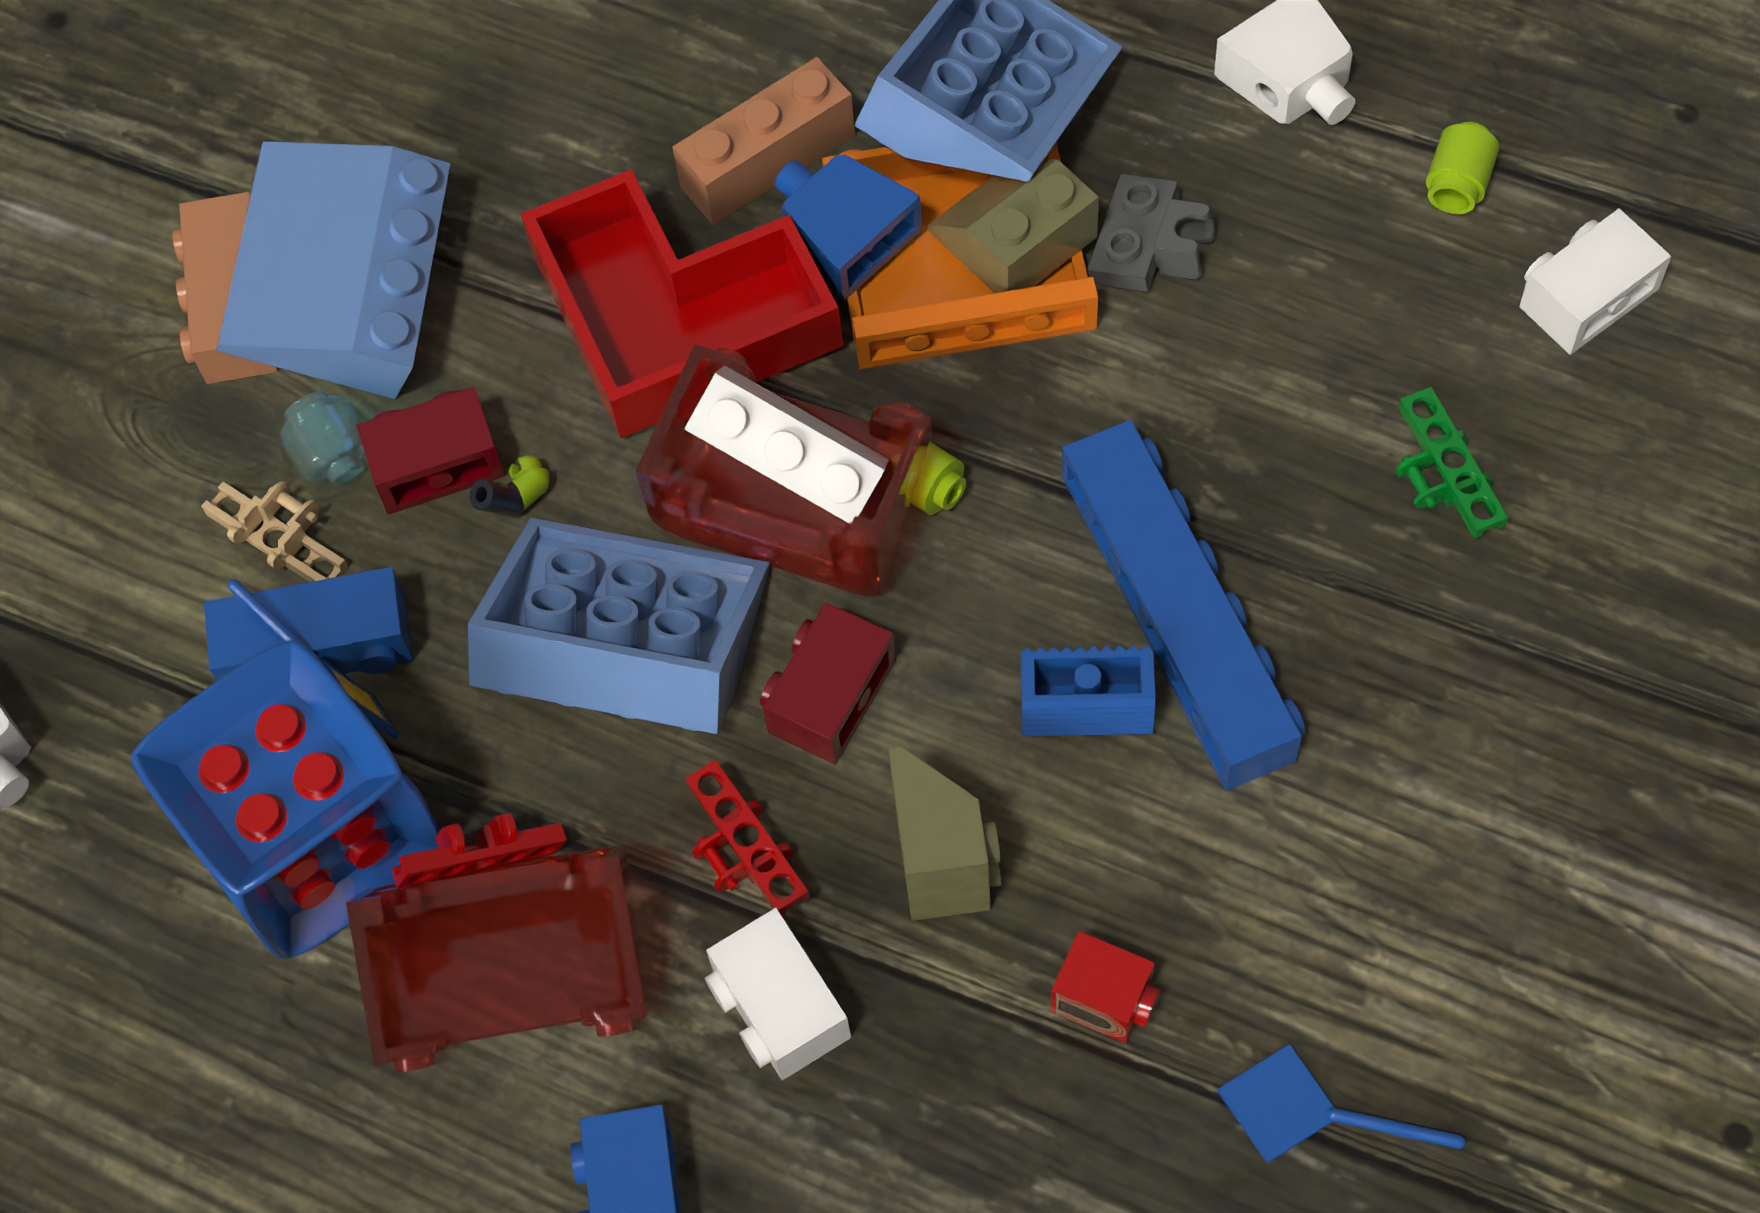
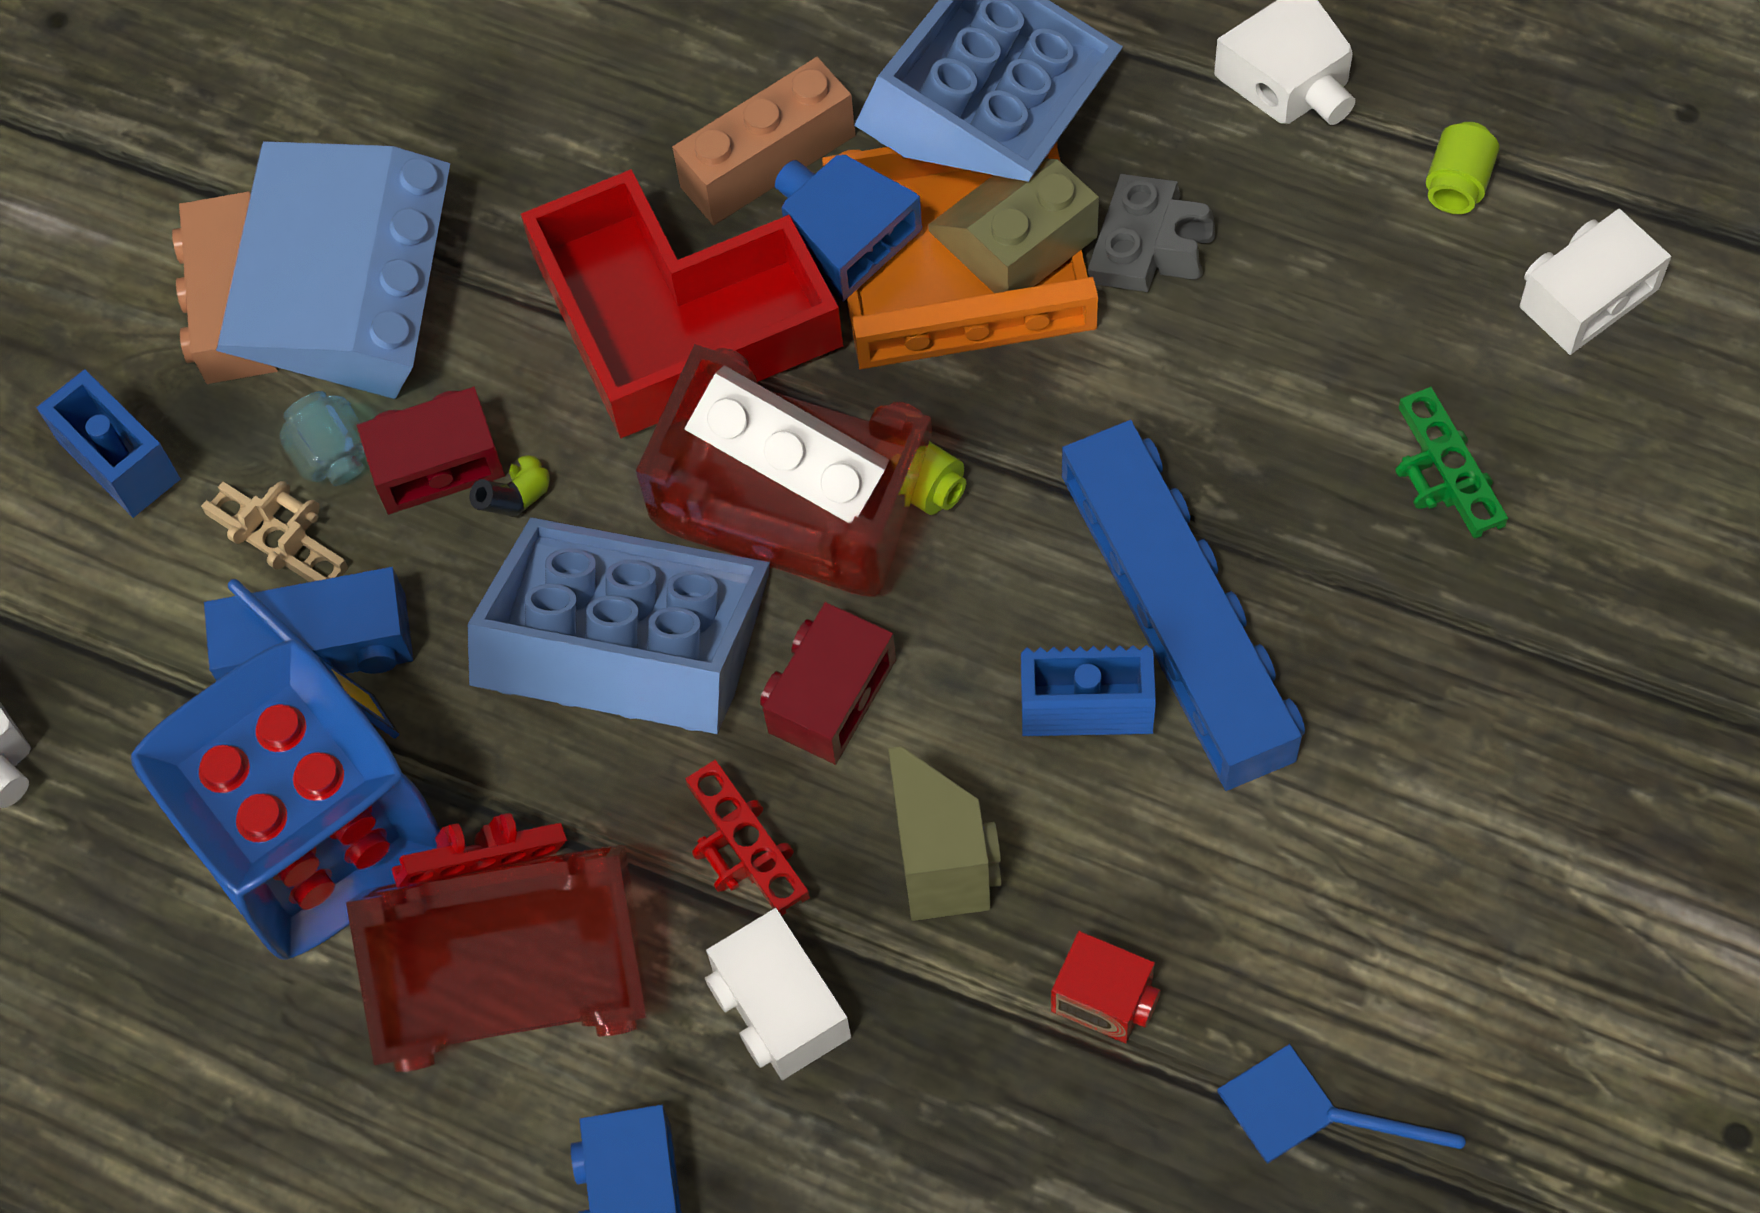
(109, 443): none -> blue brick

